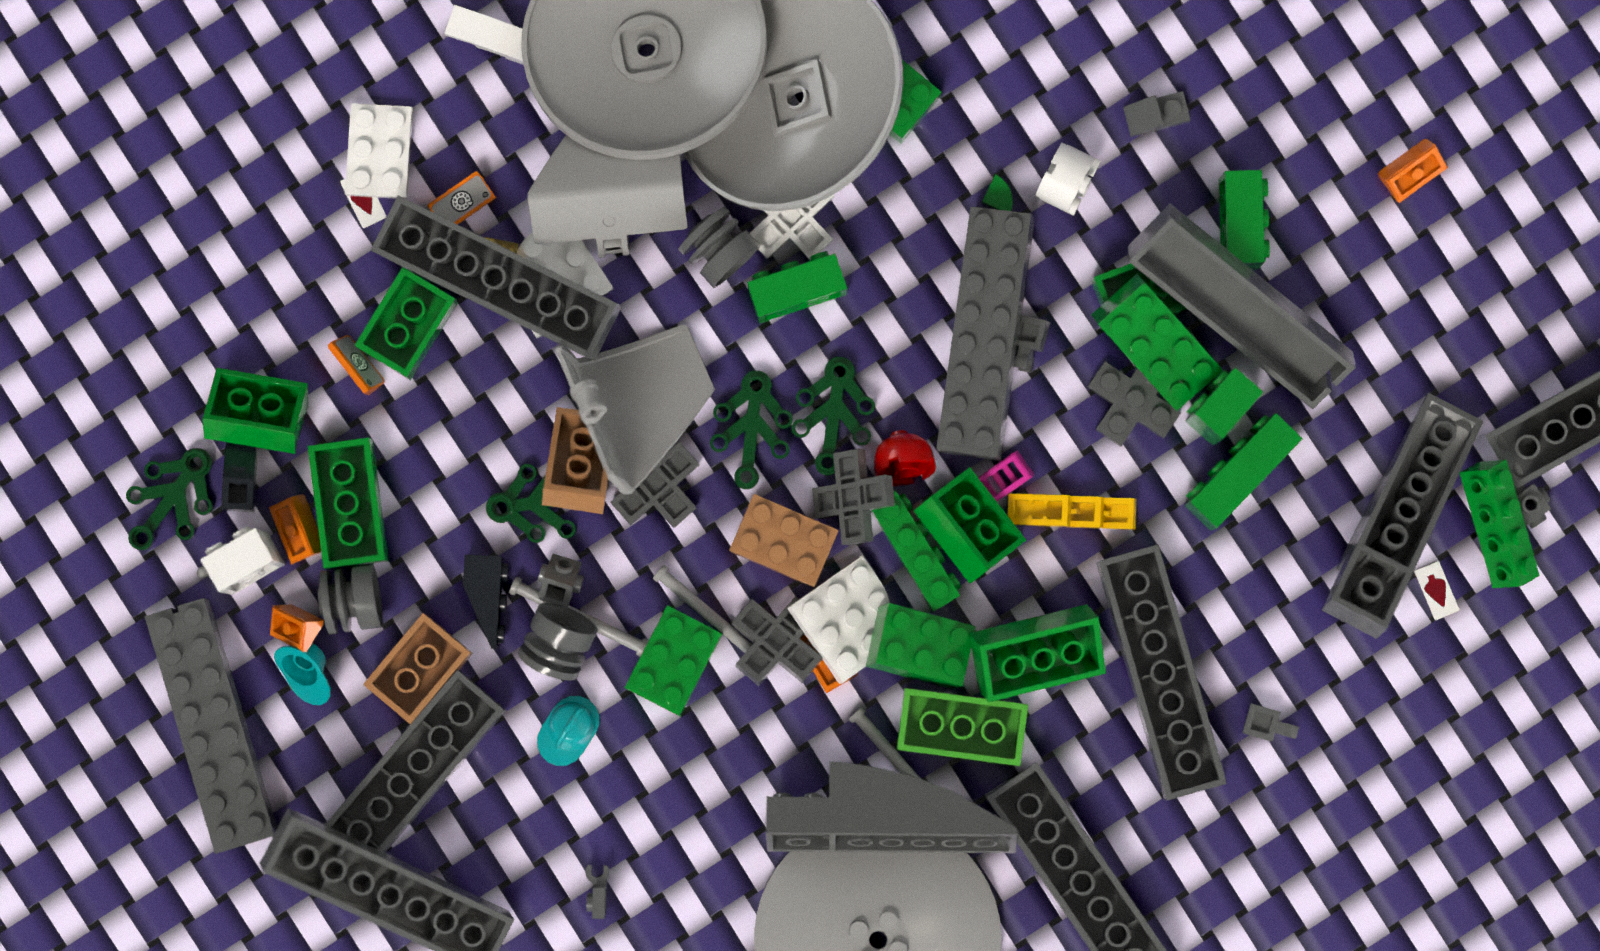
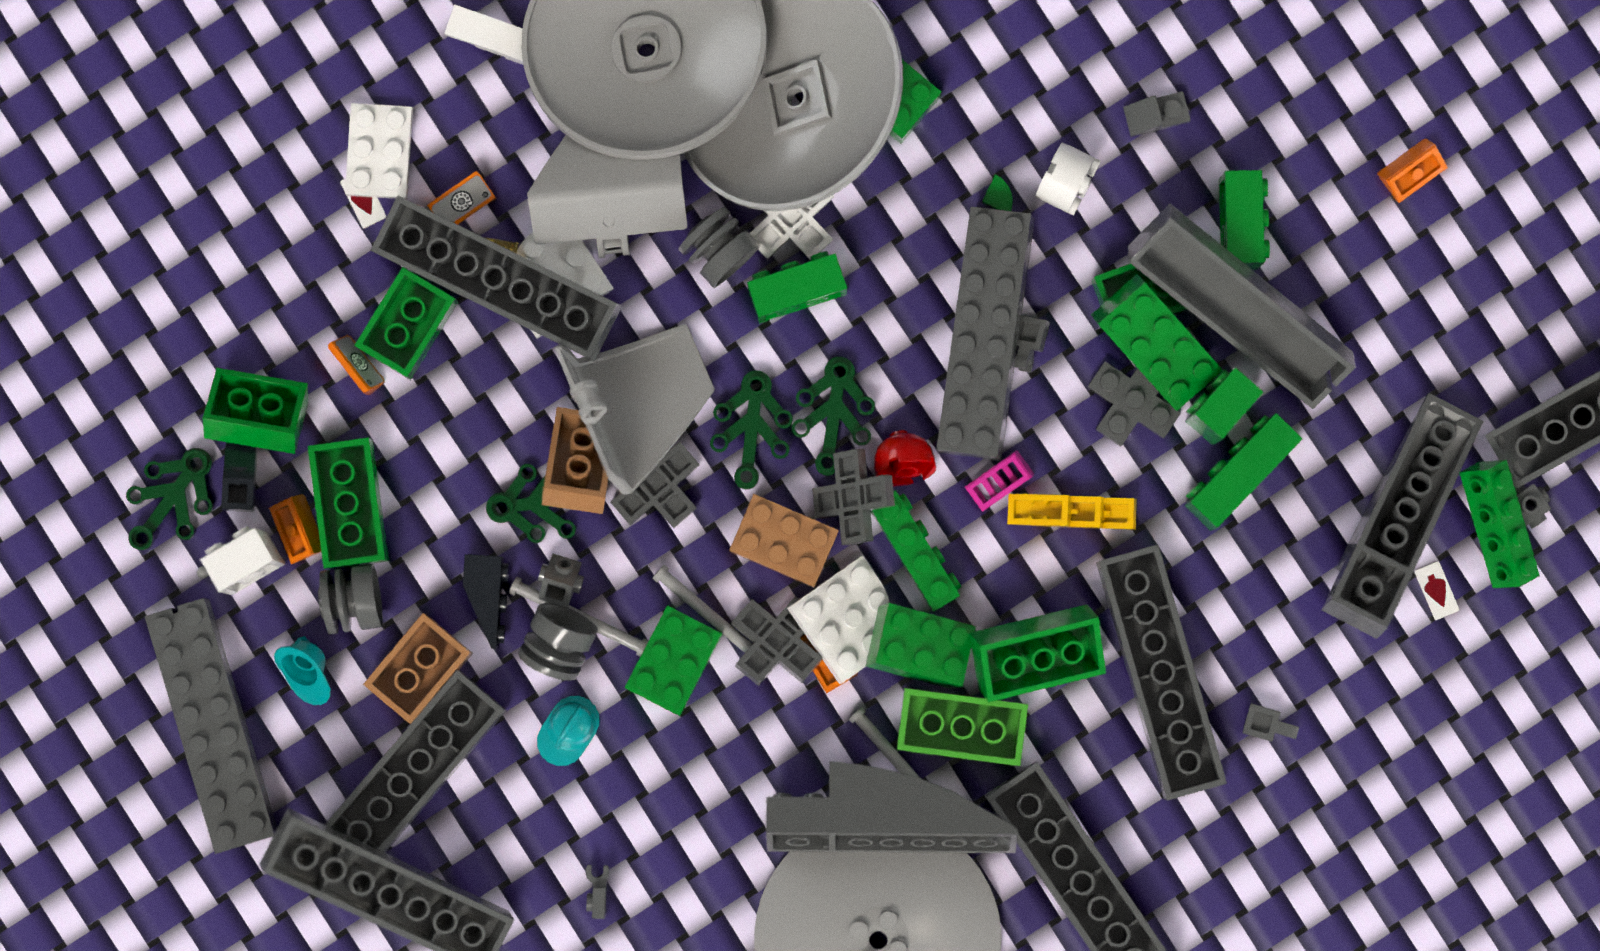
(294, 626): orange slope -> none
(969, 525): green brick -> none

